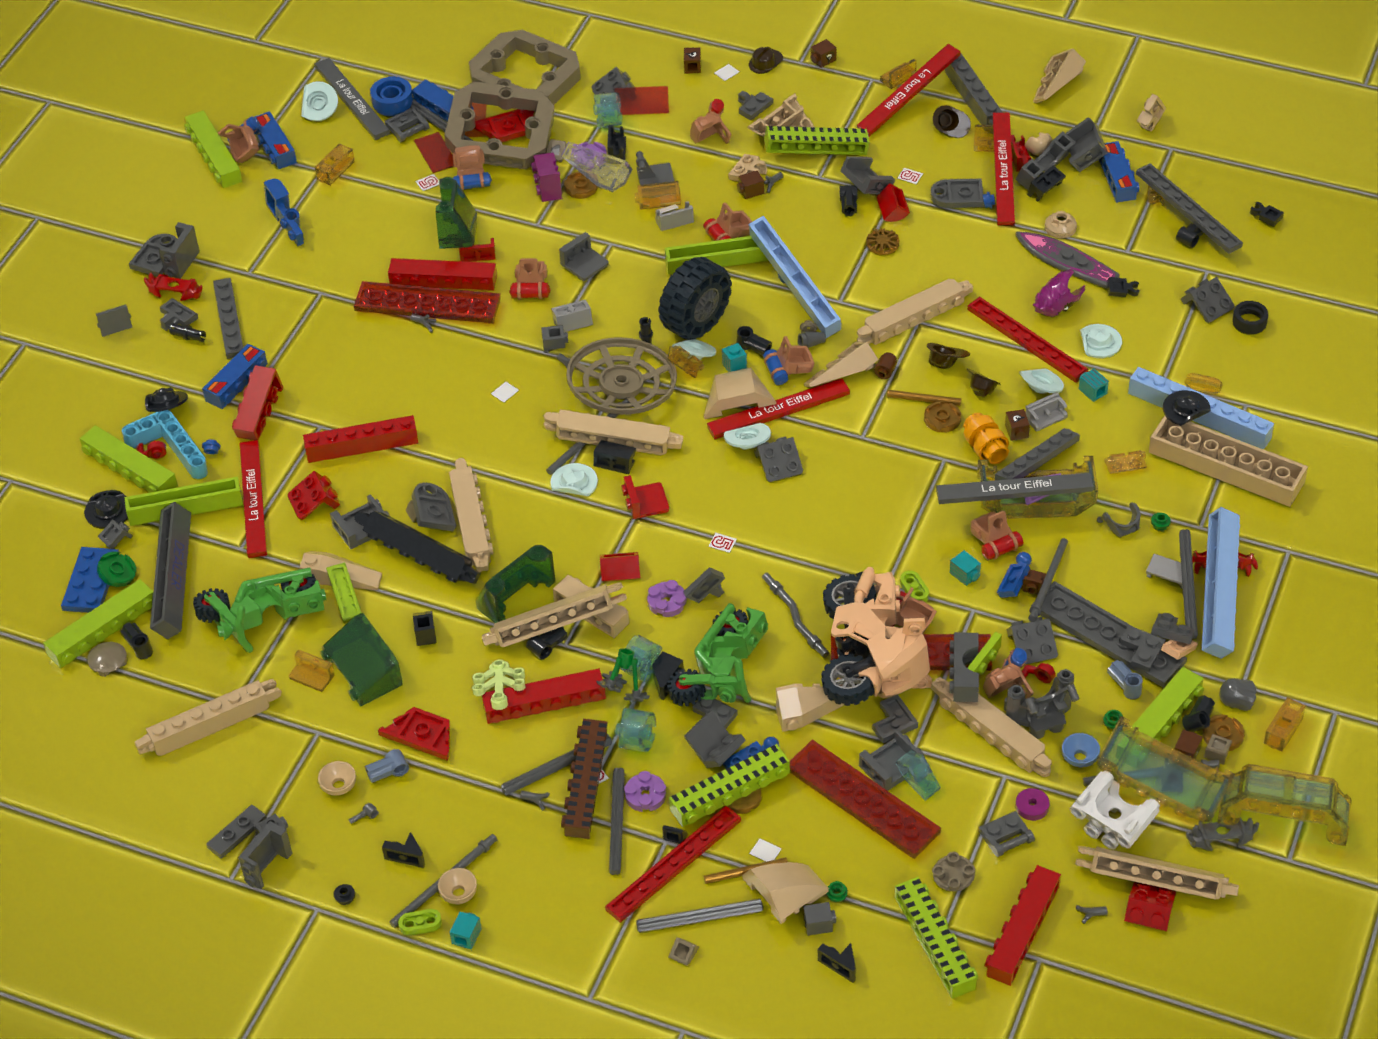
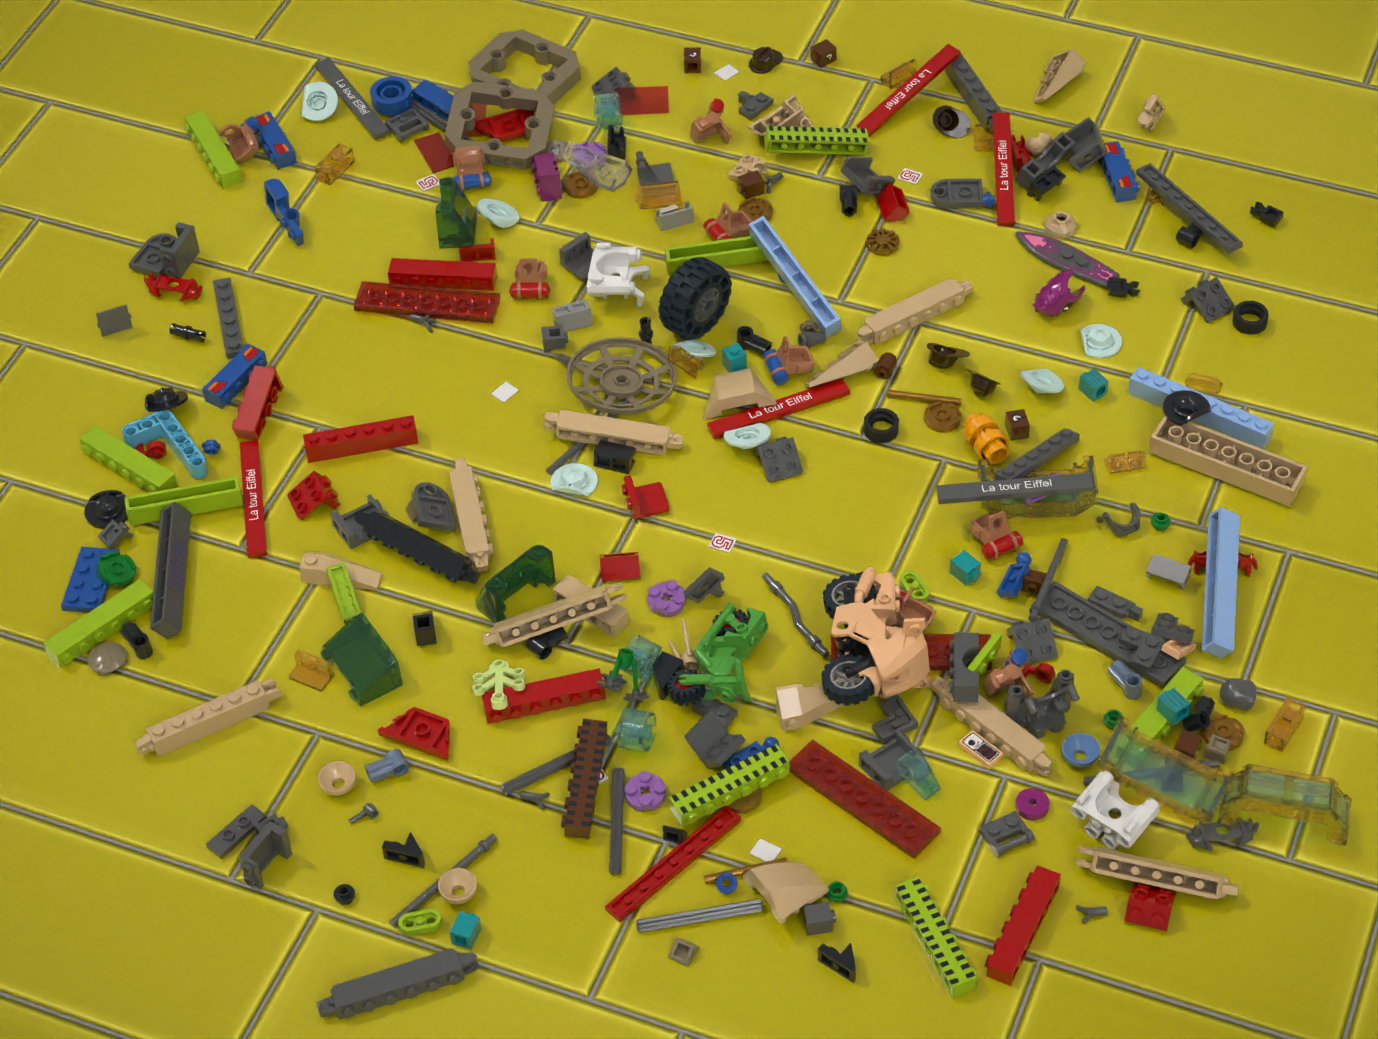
(176, 313): dark grey hinge -> none
(298, 596): bright green piece -> none
(397, 983): none -> dark grey hinge
(498, 212): none -> light aqua hat
(615, 260): none -> white piece
(688, 655): none -> tan plant
(719, 883): none -> blue plate
(756, 208): none -> pearl gold tile
(881, 436): none -> black tyre
(953, 872): dark tan dish -> none
(980, 749): none -> tile
(1027, 339): red tile -> none
(1046, 411): light grey hinge -> none
(1115, 604): none -> dark grey hinge
(1173, 706): none -> teal brick
(1188, 580): dark grey axle -> none

